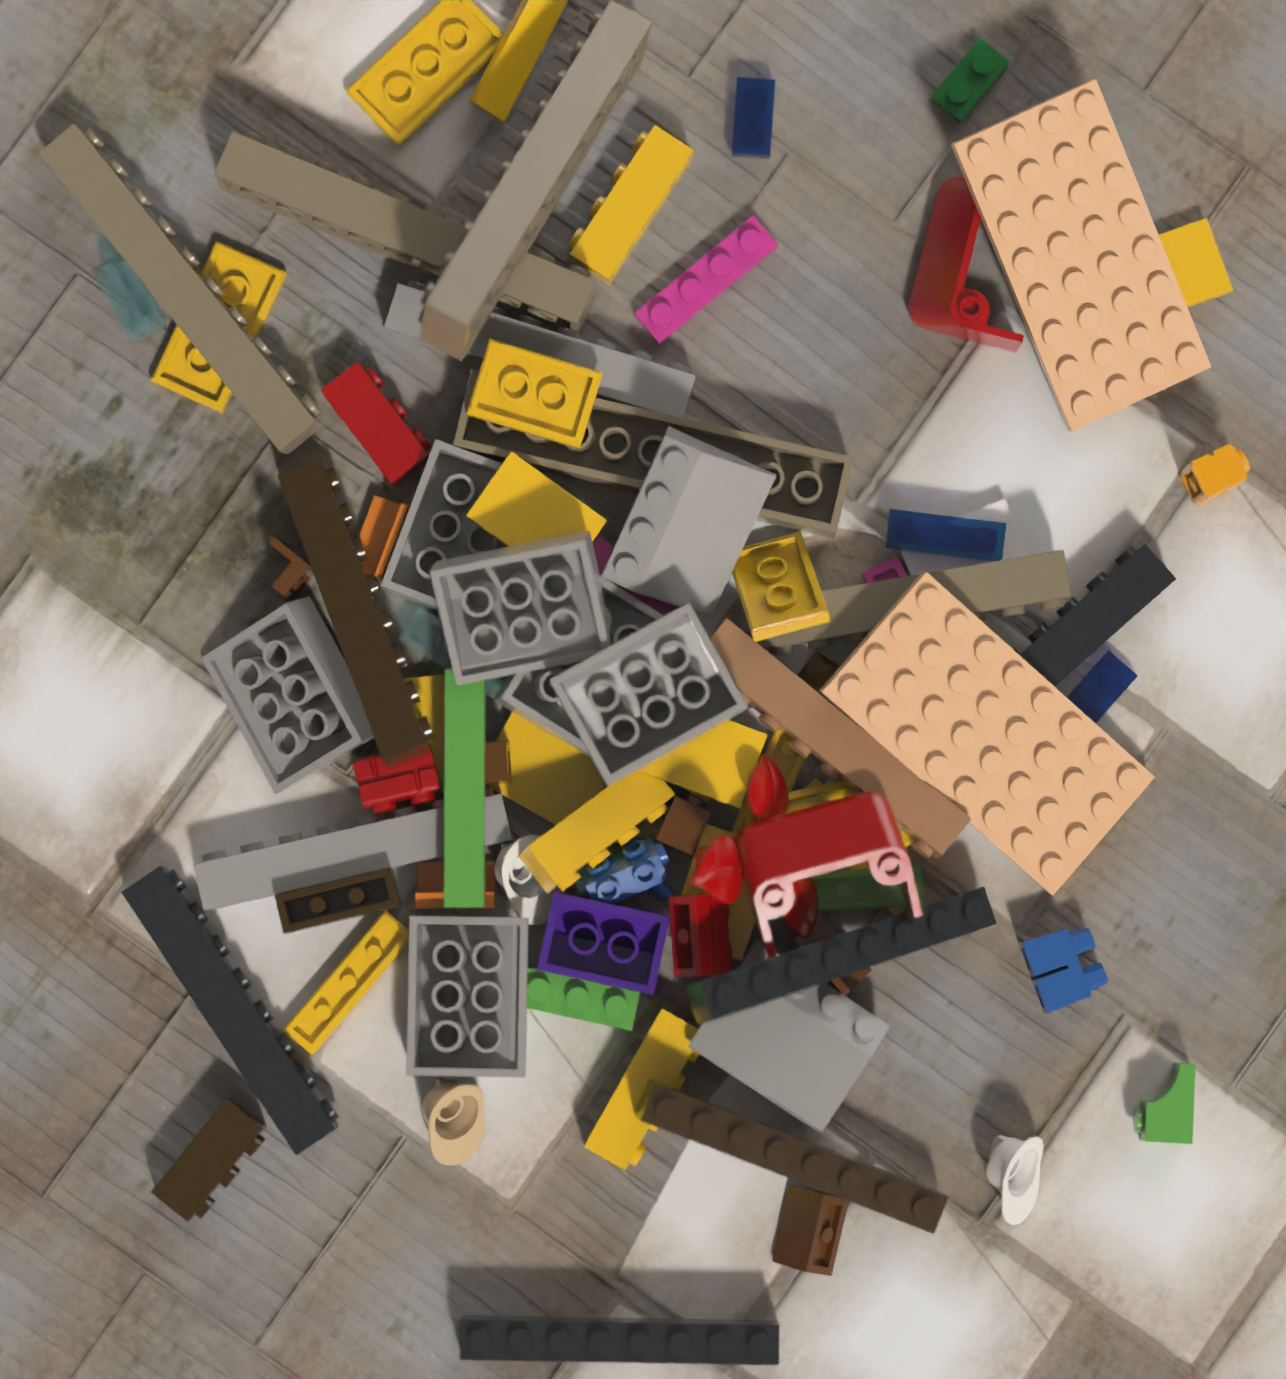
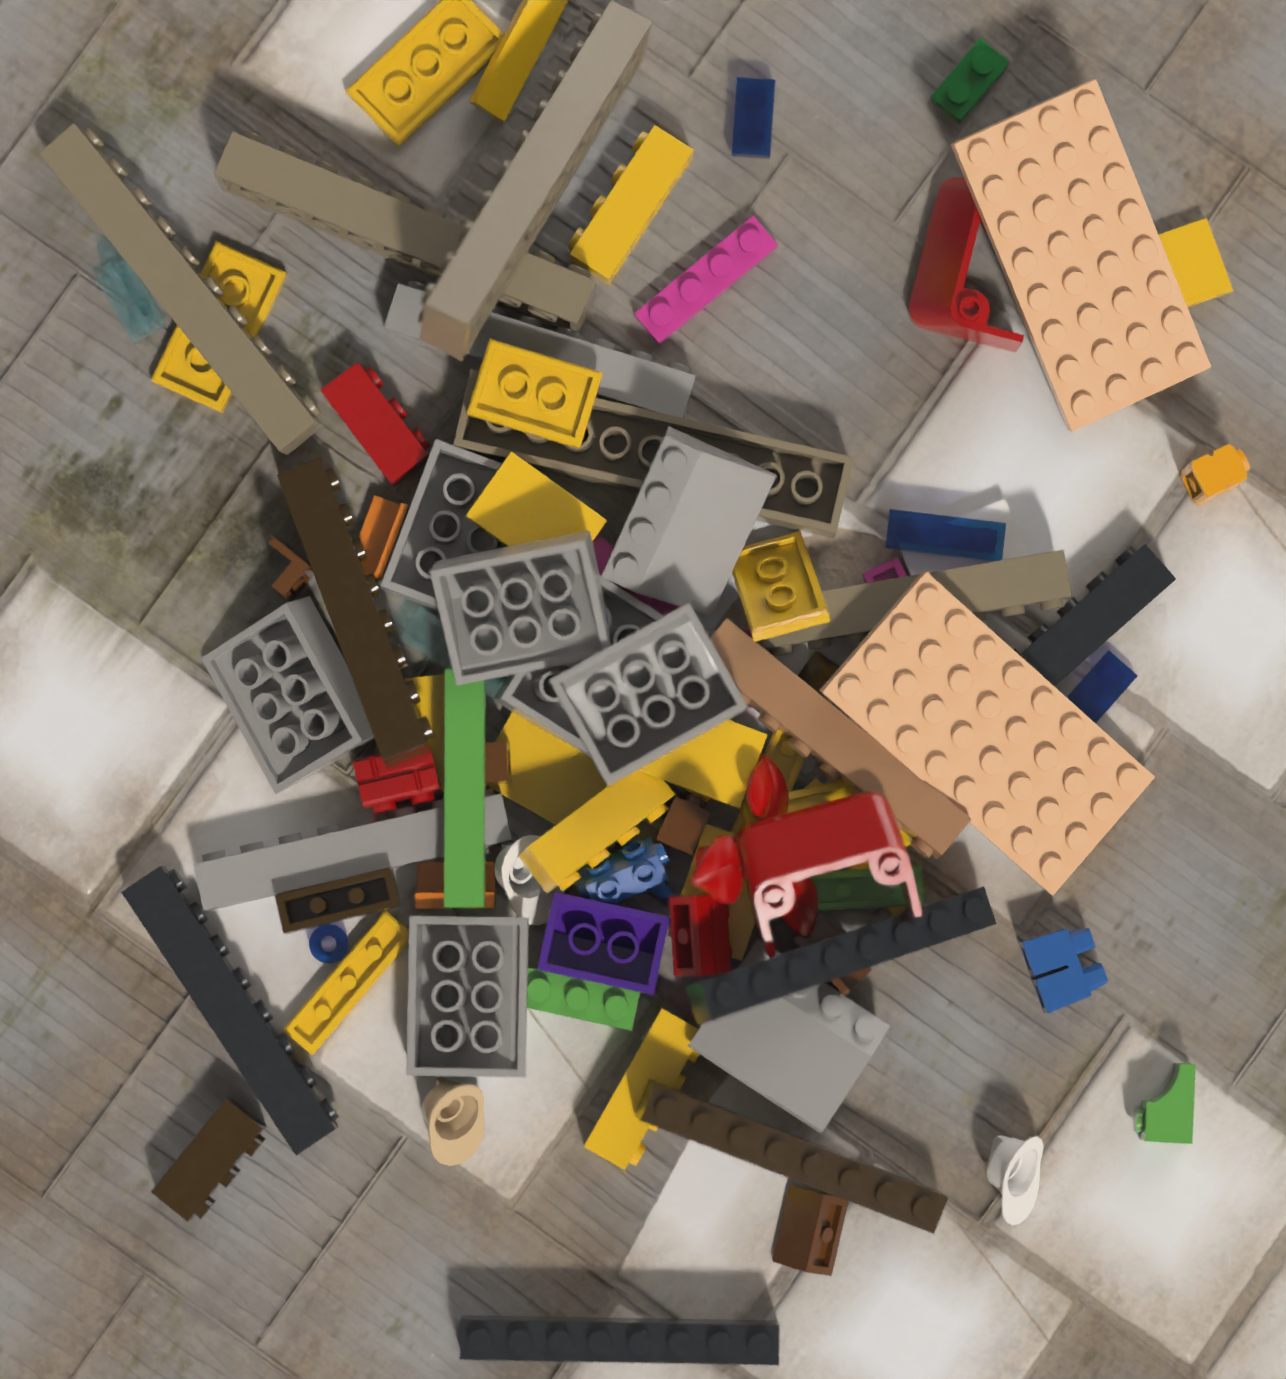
(318, 951): none -> clear blue plate

